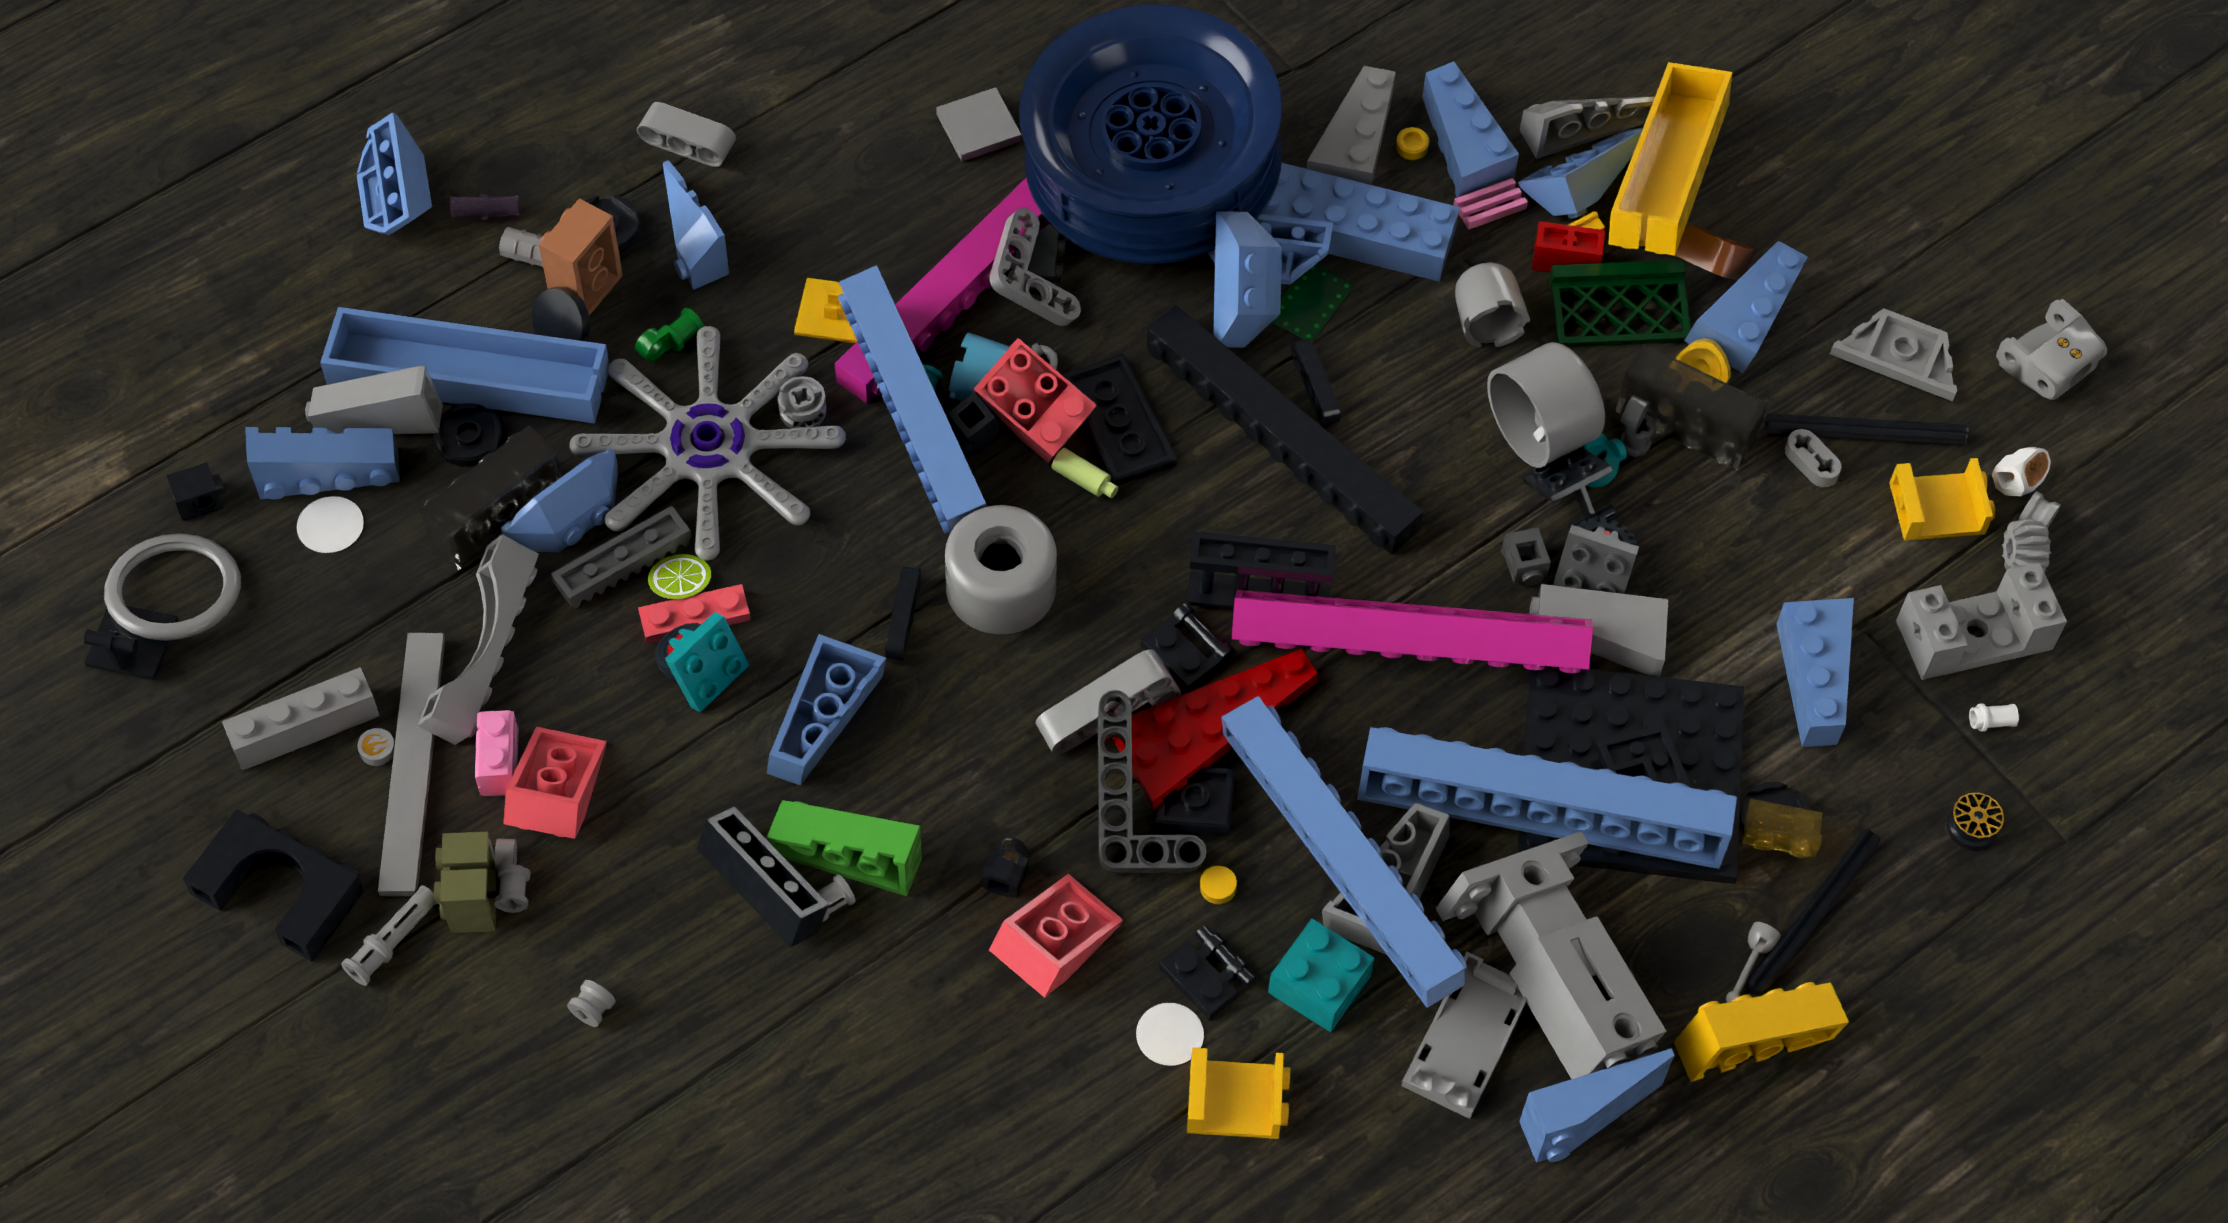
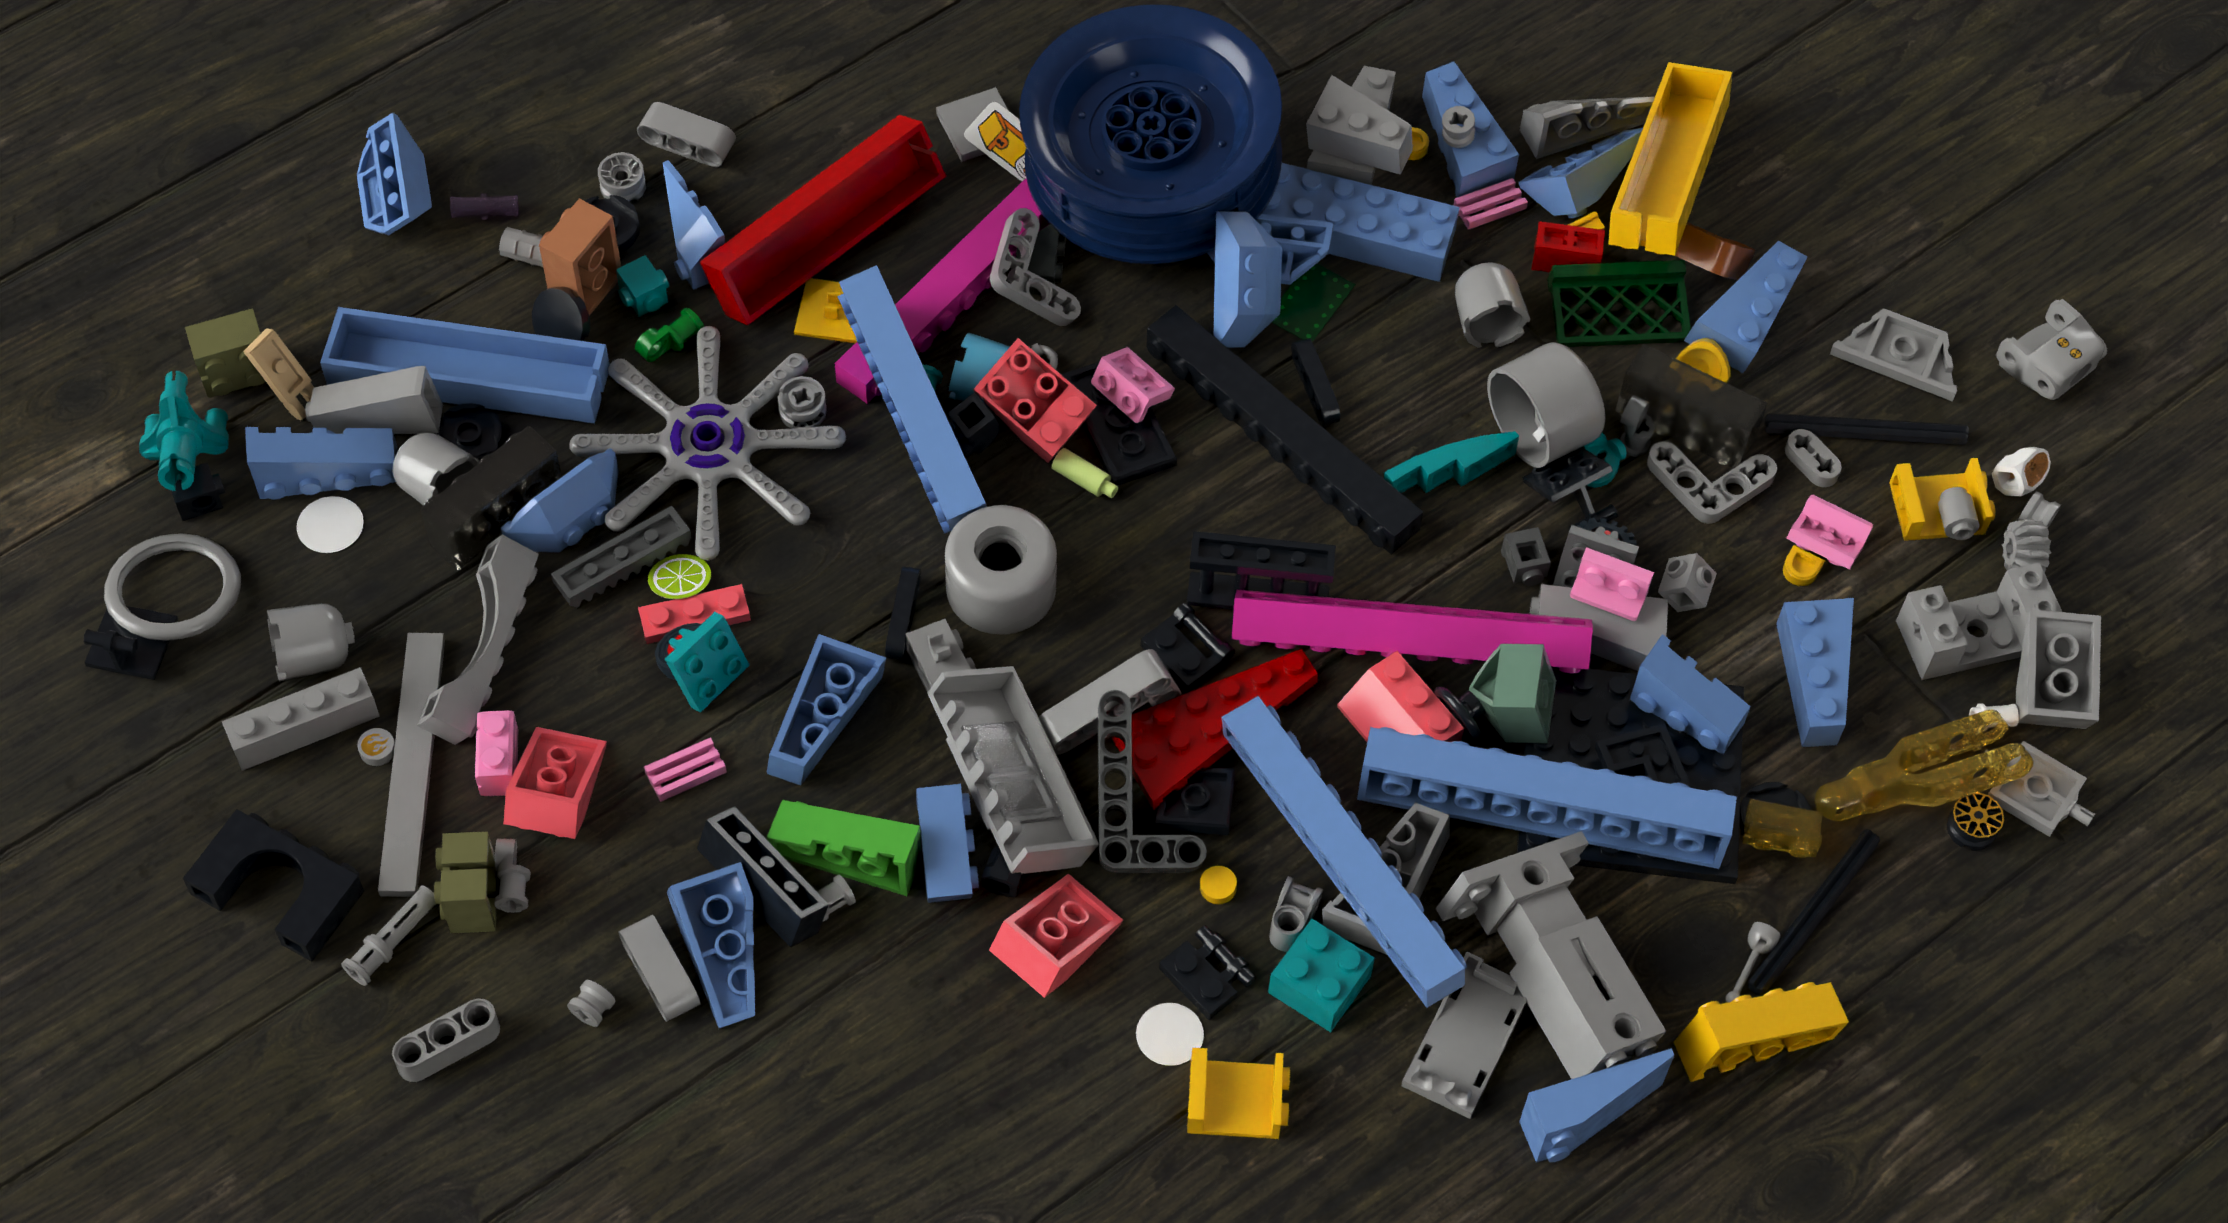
(180, 434): none -> teal wheel
(219, 352): none -> olive piece
(280, 371): none -> tan hinge
(308, 639): none -> light grey cylinder
(429, 465): none -> light grey cylinder
(438, 1056): none -> light grey beam
(622, 176): none -> light grey wheel
(642, 286): none -> teal brick
(659, 968): none -> light grey beam
(683, 763): none -> bright pink tile
(719, 935): none -> medium blue wedge
(823, 219): none -> red piece
(936, 650): none -> light grey brick
(946, 843): none -> medium blue wedge
(999, 137): none -> sticker
(1012, 770): none -> light grey window
(1130, 383): none -> bright pink bracket
(1295, 909): none -> light grey piece
(1358, 129): none -> light grey wedge
(1398, 699): none -> coral slope
(1454, 134): none -> light grey wheel
(1459, 460): none -> teal slope
(1511, 691): none -> sand green piece
(1611, 584): none -> bright pink bracket
(1687, 582): none -> light grey brick
(1687, 698): none -> medium blue wedge
(1712, 492): none -> light grey beam
(1802, 566): none -> yellow tile
(1830, 532): none -> bright pink bracket
(1891, 780): none -> clear yellow piece
(1958, 513): none -> light grey brick
(2043, 794): none -> light grey plate
(2060, 670): none -> light grey slope

